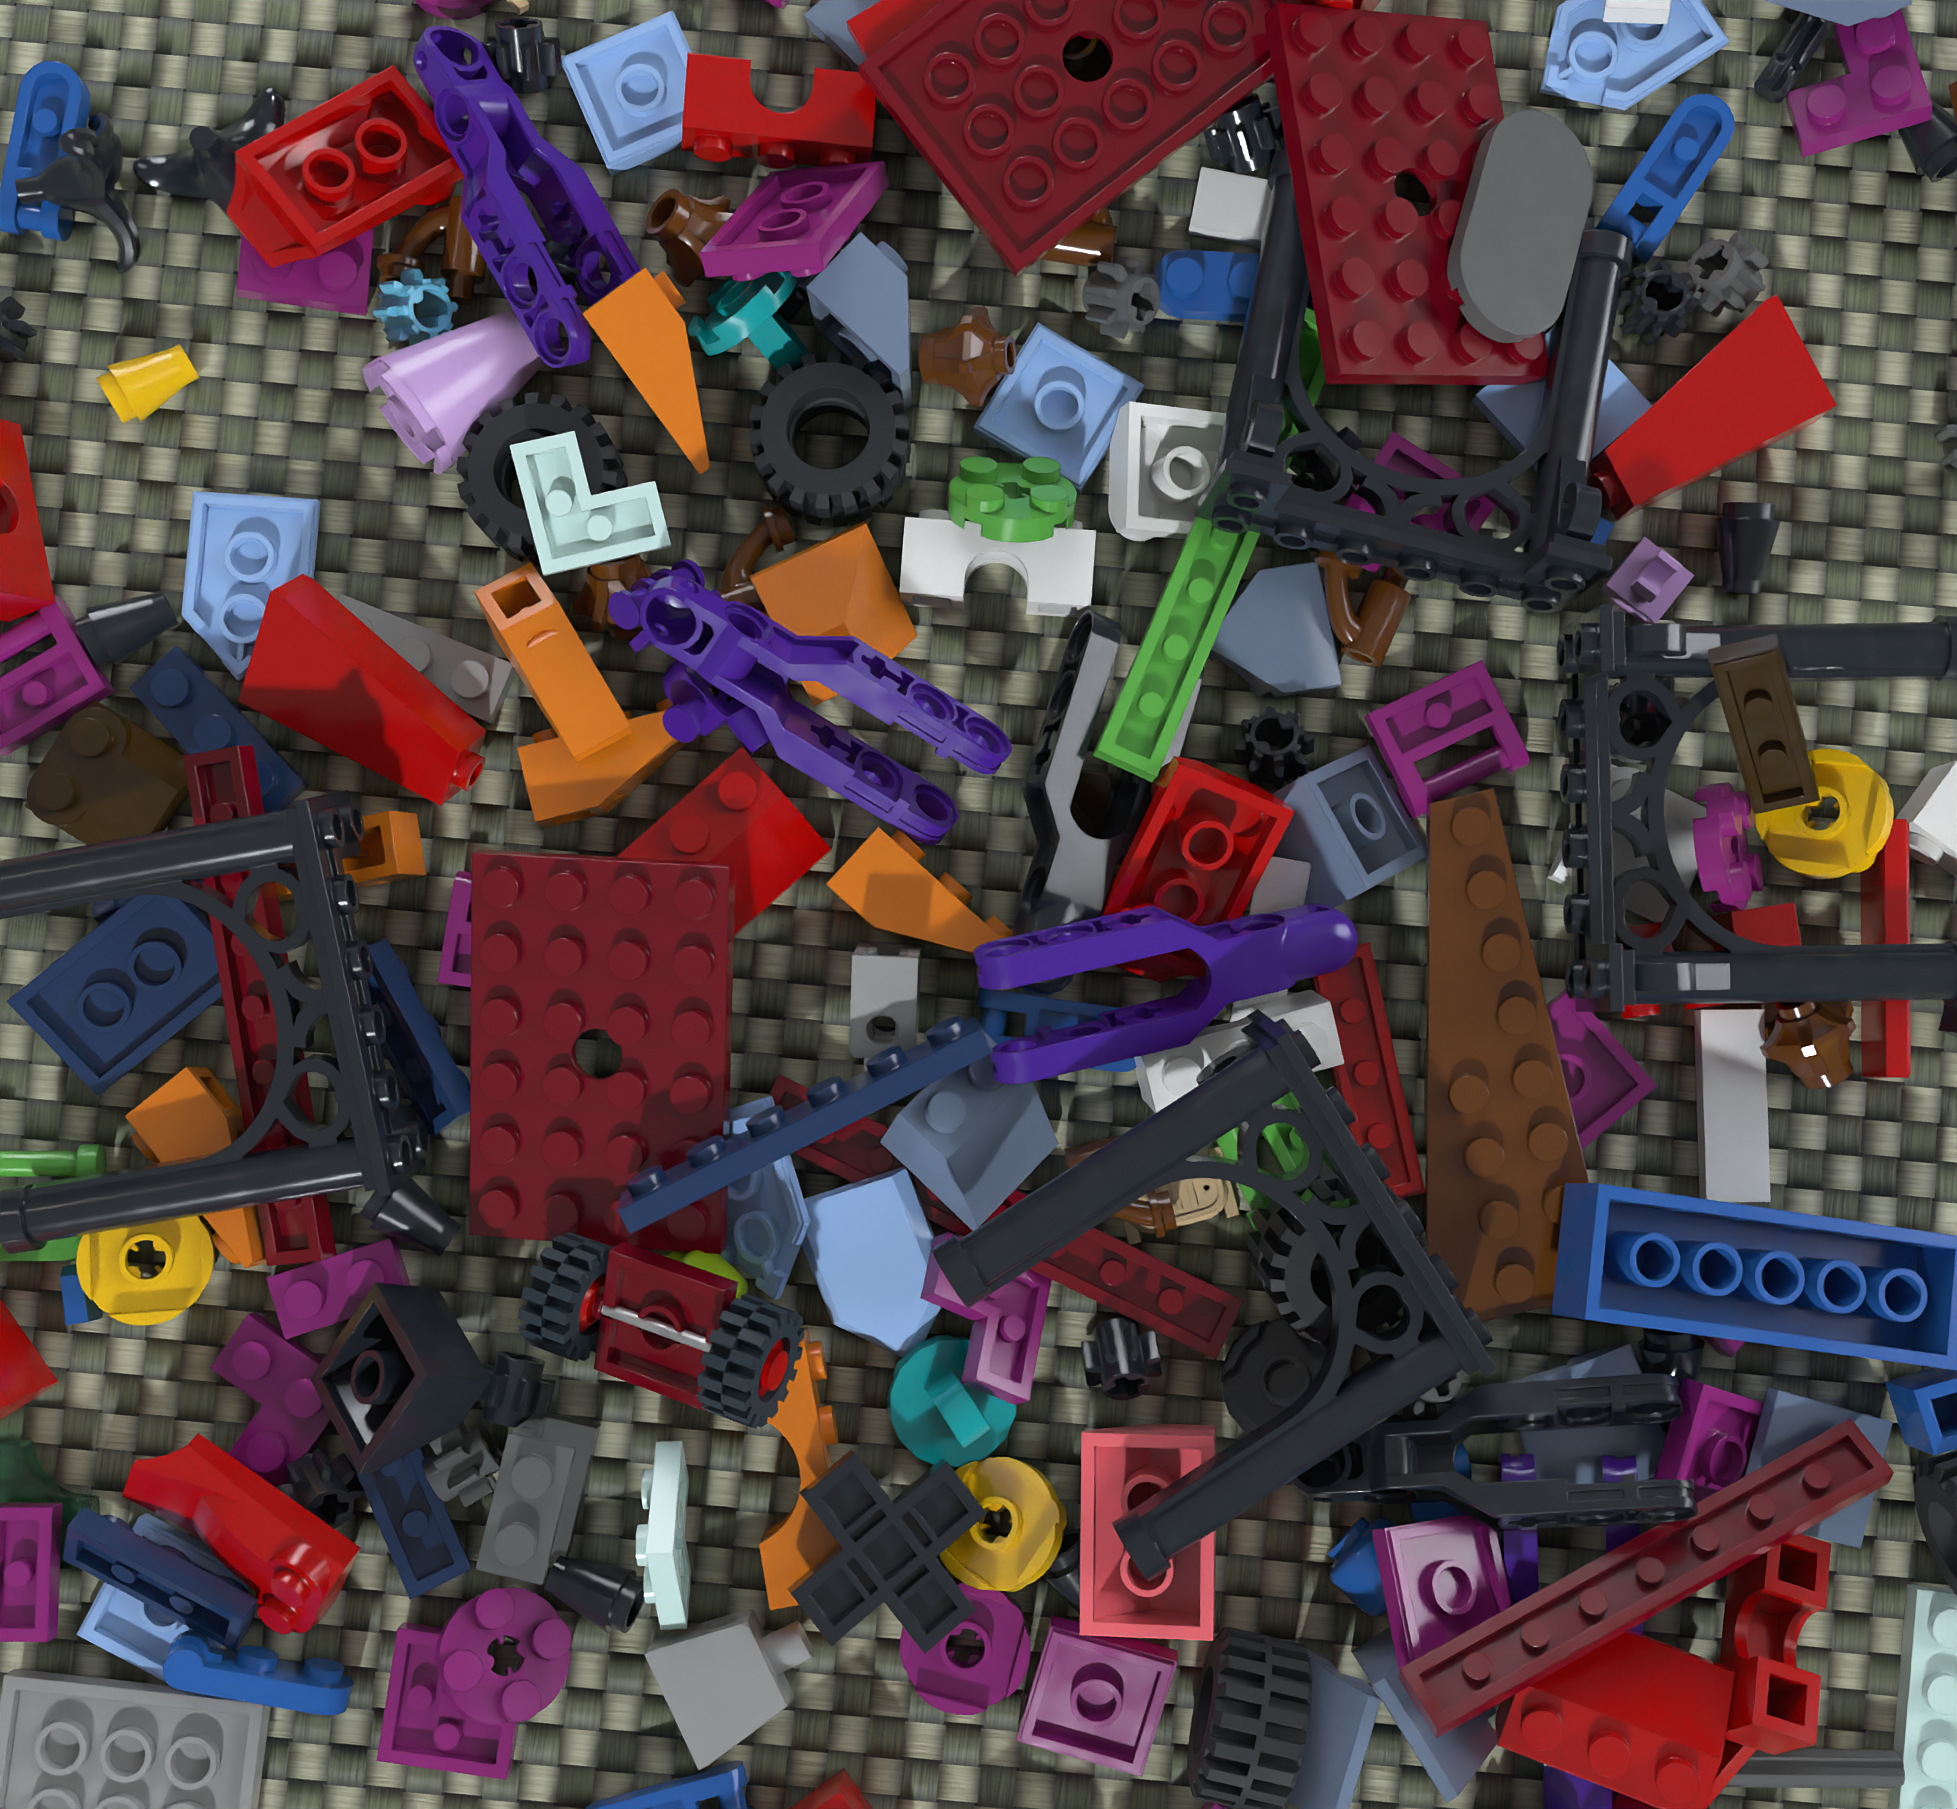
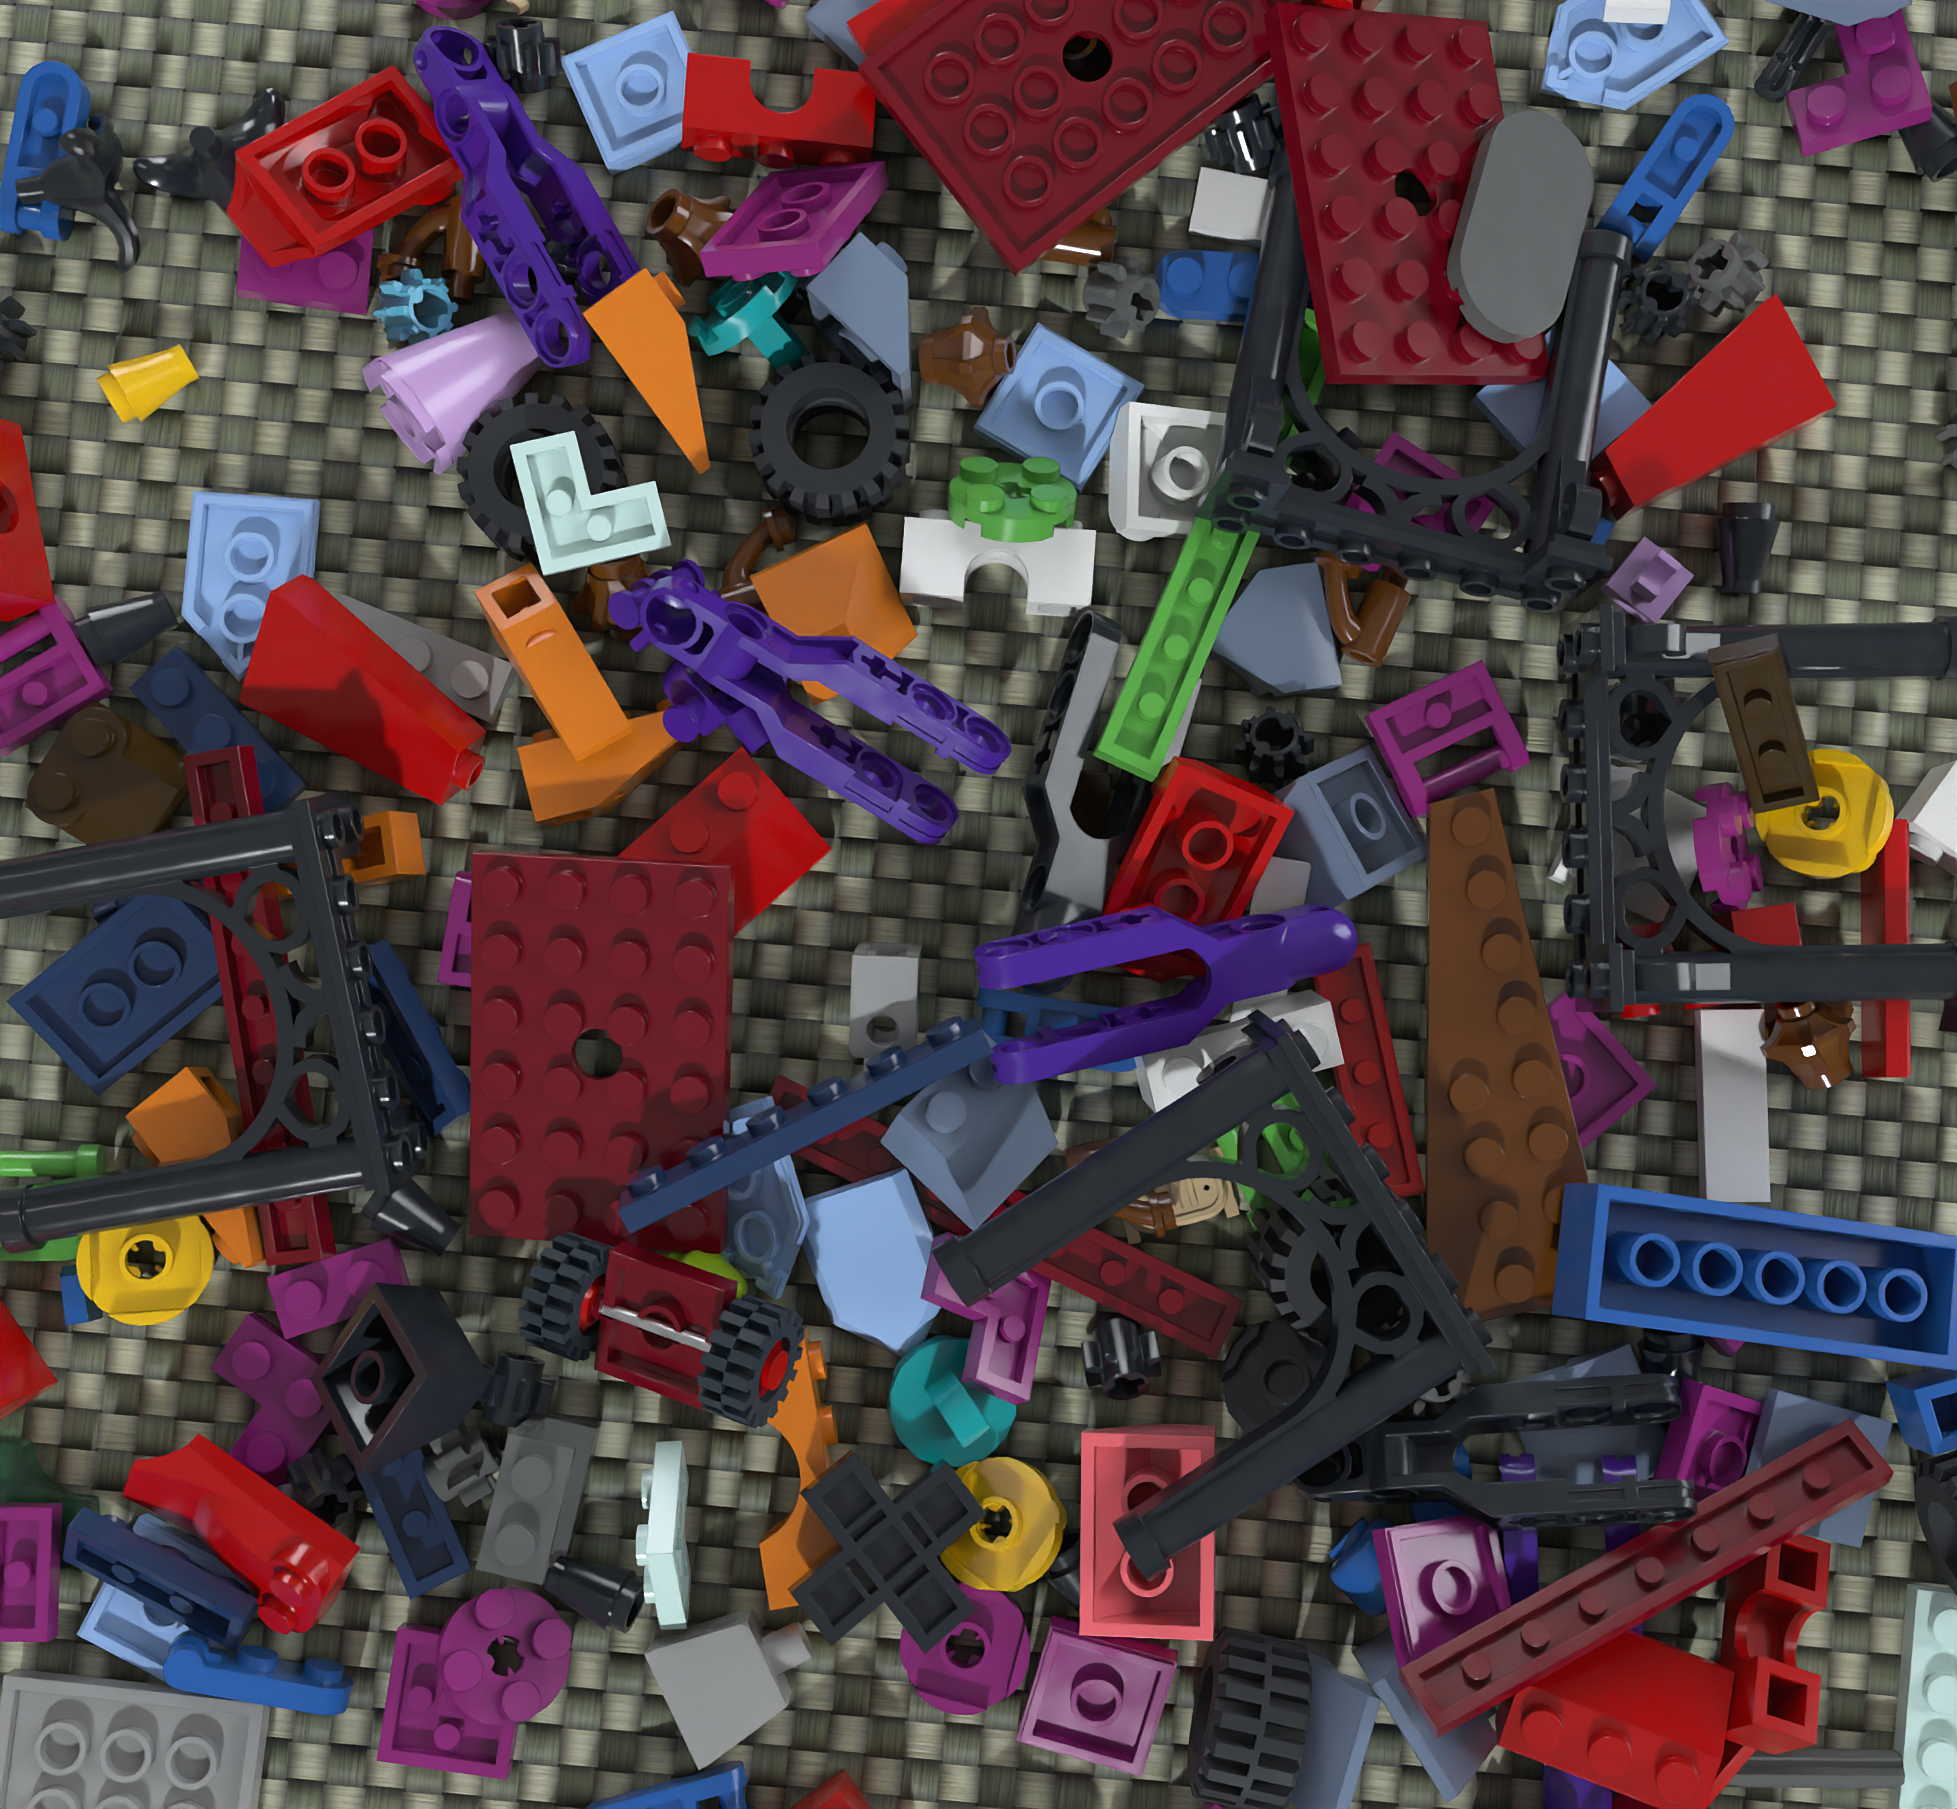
(906, 901): orange slope -> none

